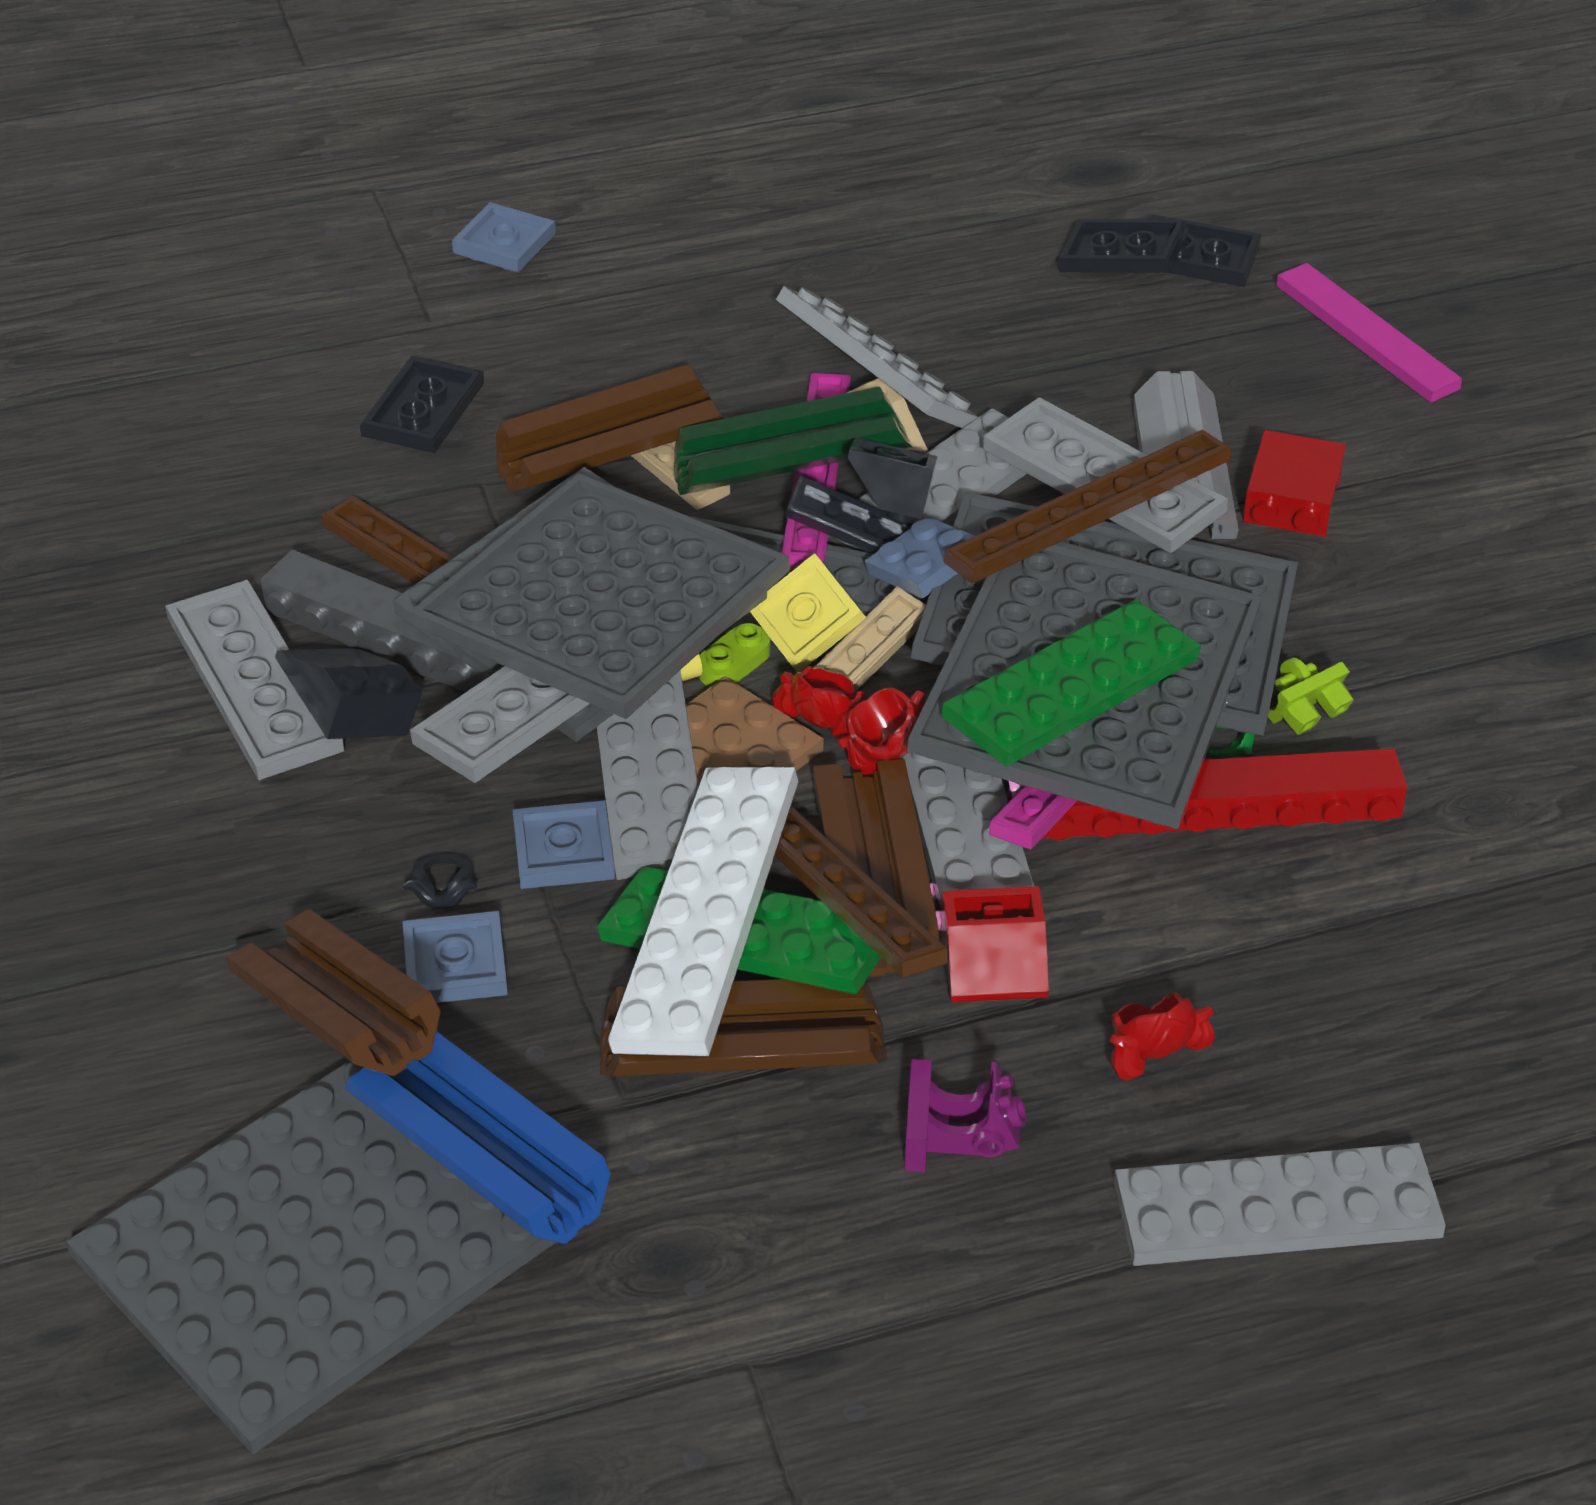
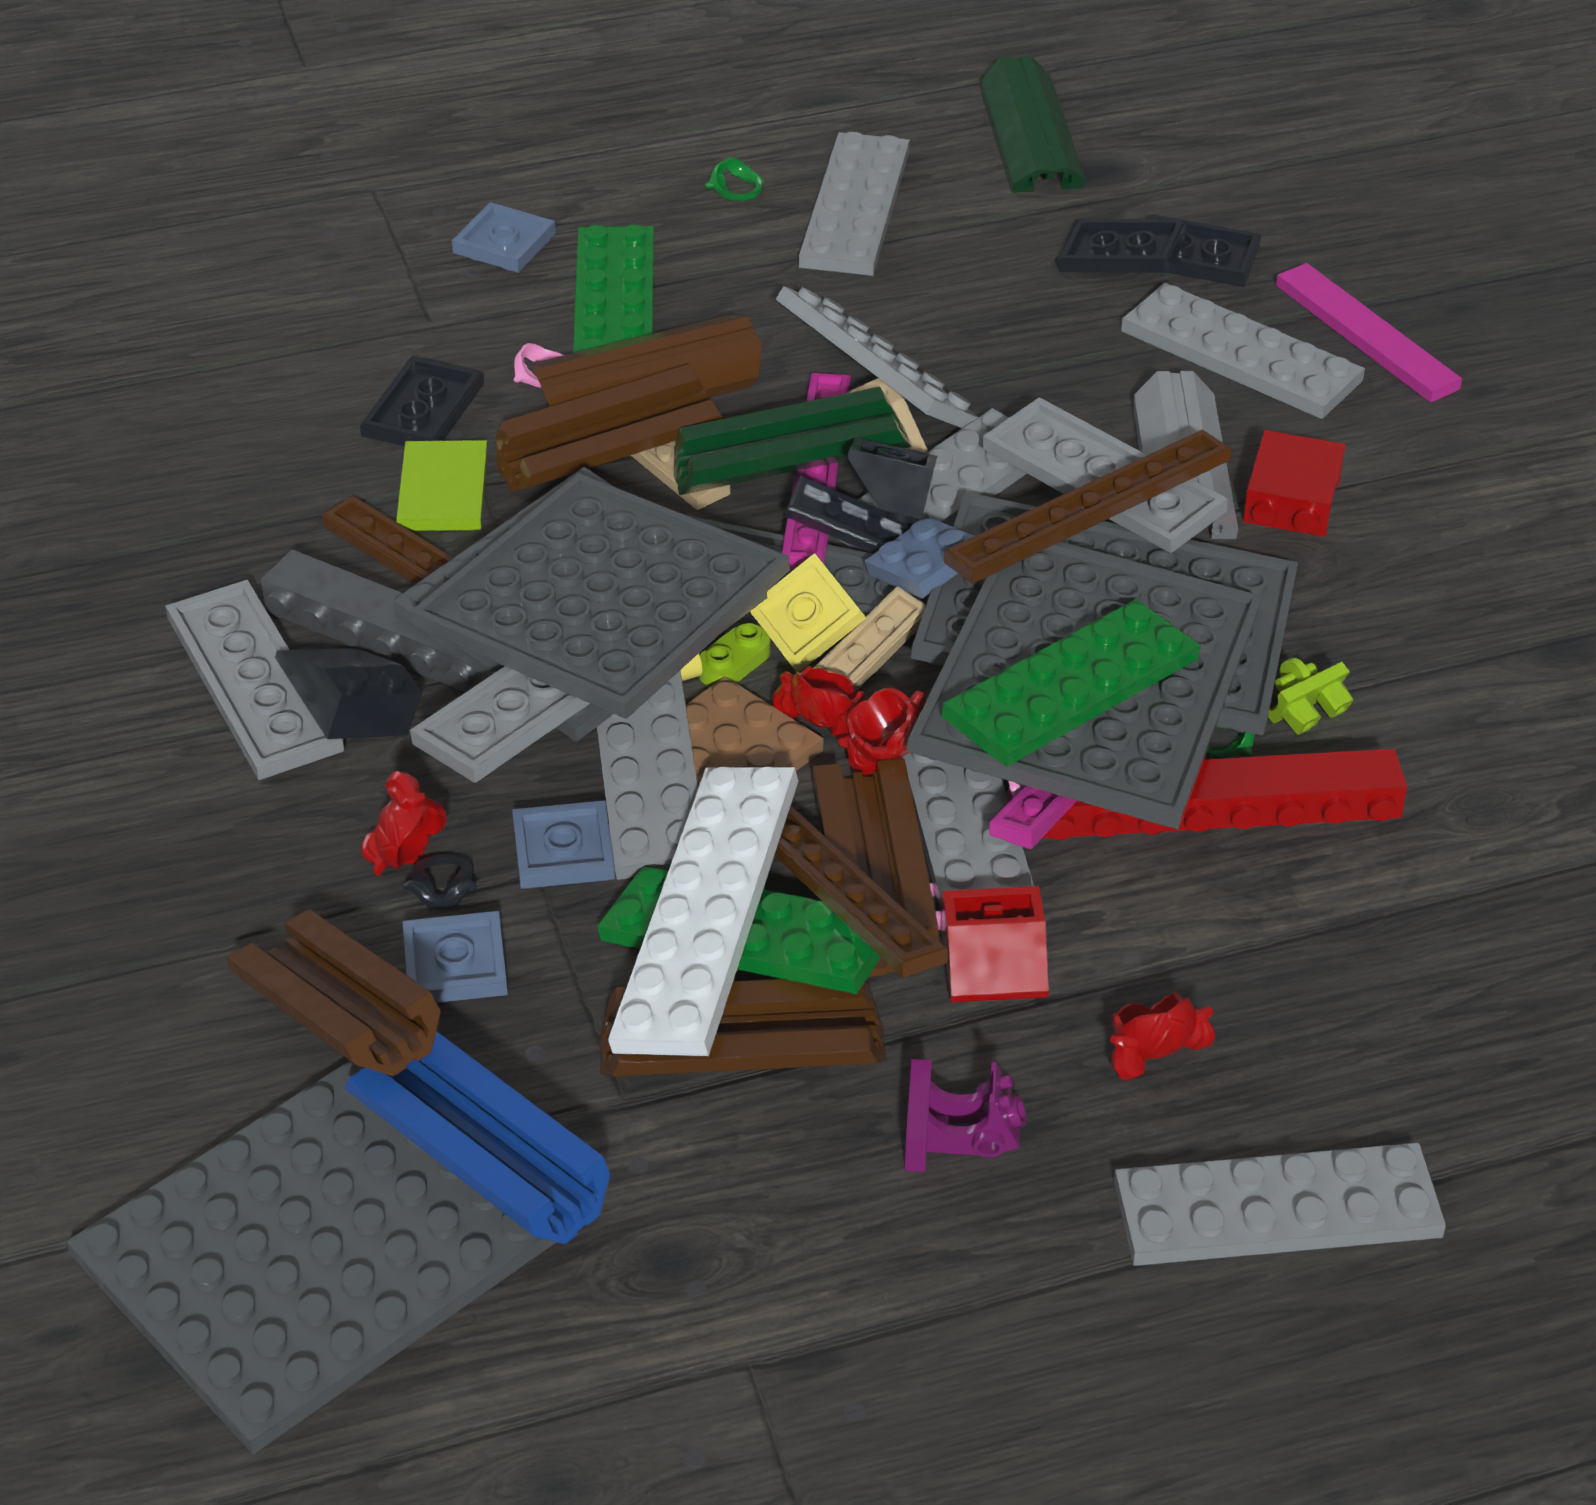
(403, 825): none -> red hair
(442, 485): none -> lime tile
(534, 353): none -> bright pink piece
(613, 285): none -> green plate
(719, 351): none -> reddish brown piece
(737, 169): none -> green piece
(854, 204): none -> light grey plate
(1029, 125): none -> dark green piece
(1243, 350): none -> light grey plate

